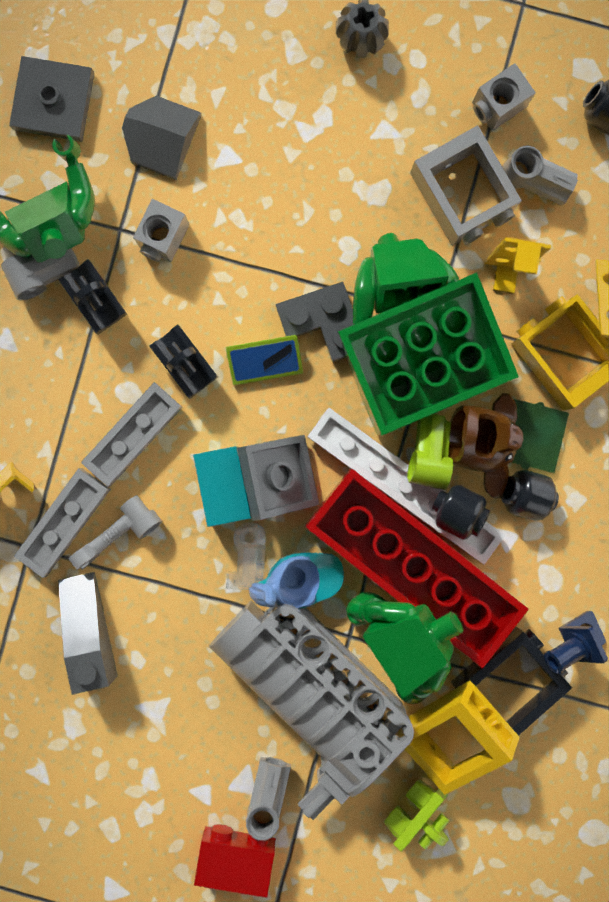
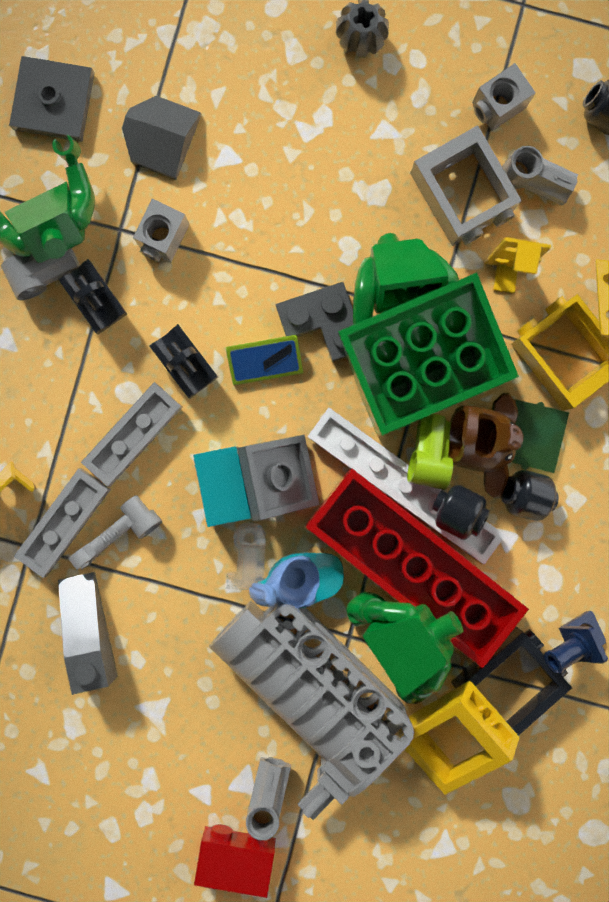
(406, 828): lime hips -> none

